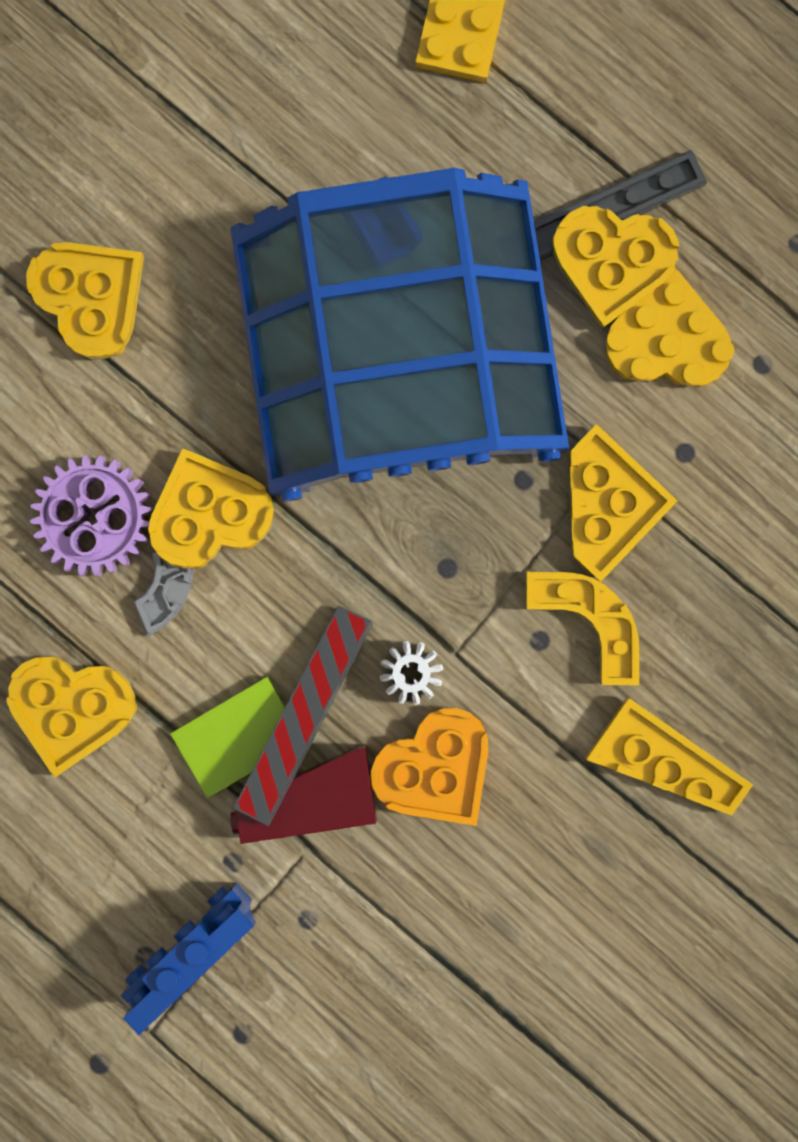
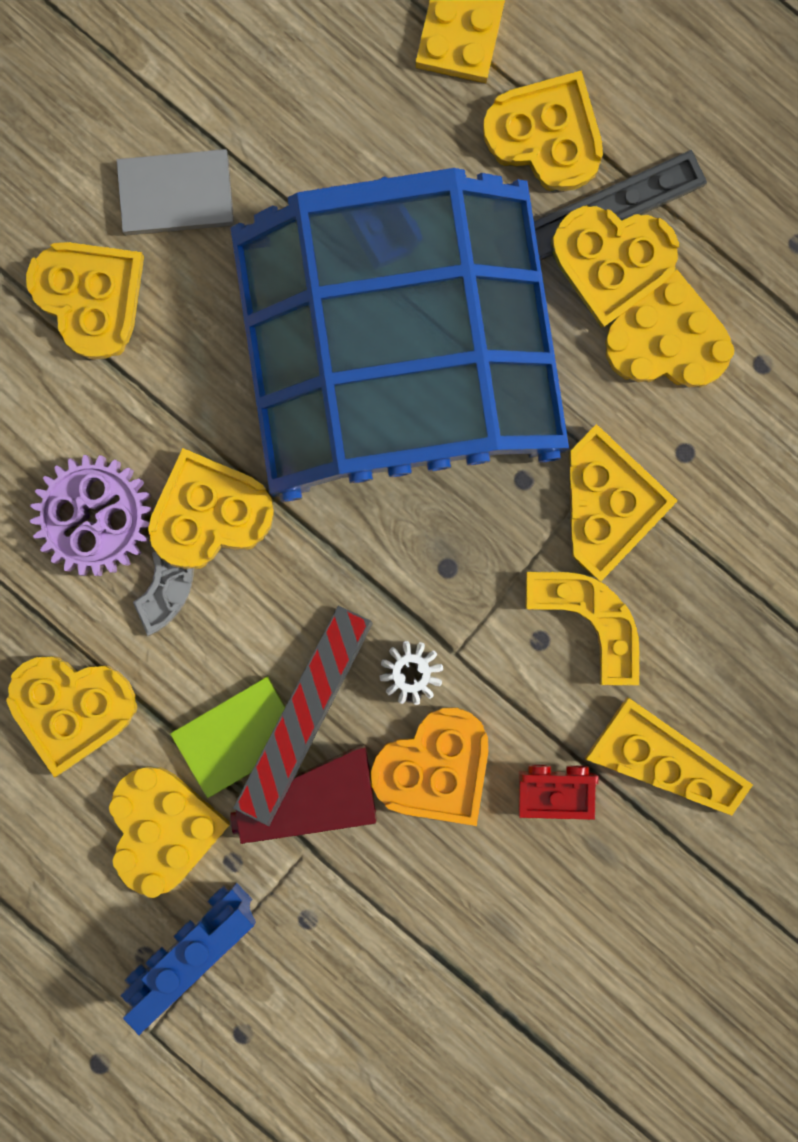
(163, 830): none -> yellow plate
(175, 192): none -> light grey tile
(548, 129): none -> yellow plate
(557, 793): none -> red bracket

